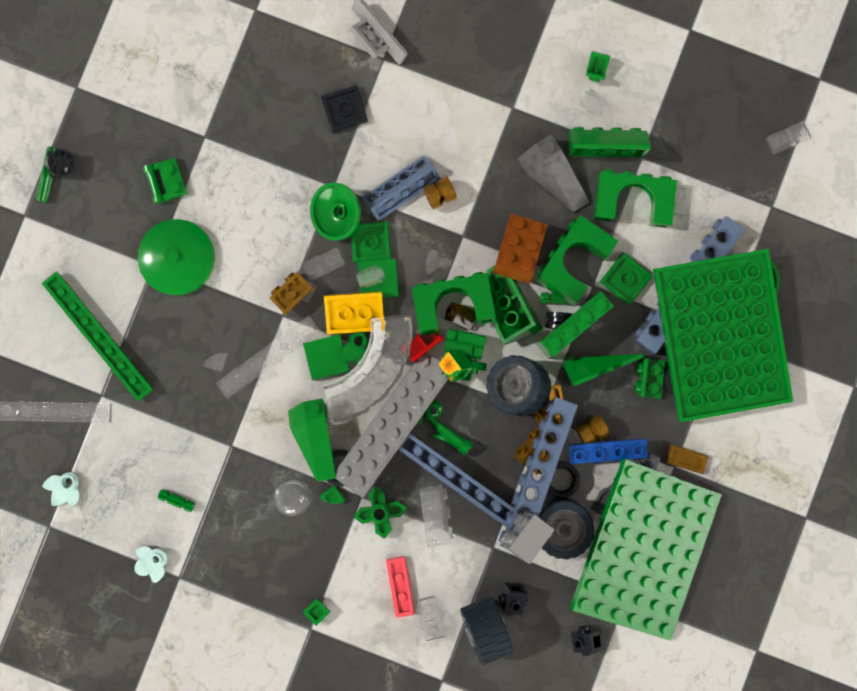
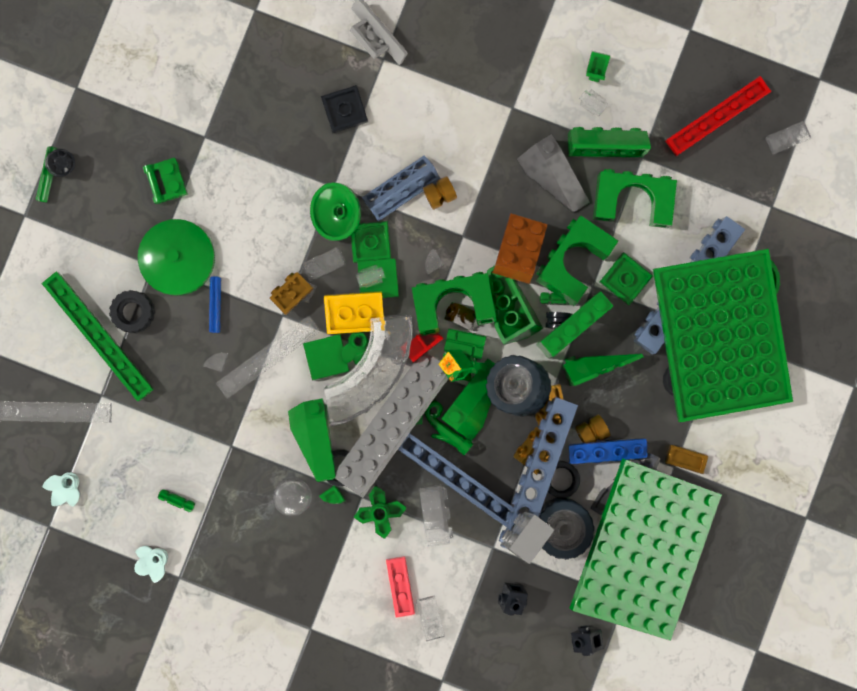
(121, 301): none -> black tyre
(215, 304): none -> blue axle
(316, 611): green plate -> none
(471, 406): none -> green wedge
(486, 630): black wheel -> none
(650, 378): green bracket -> none
(718, 116): none -> red plate

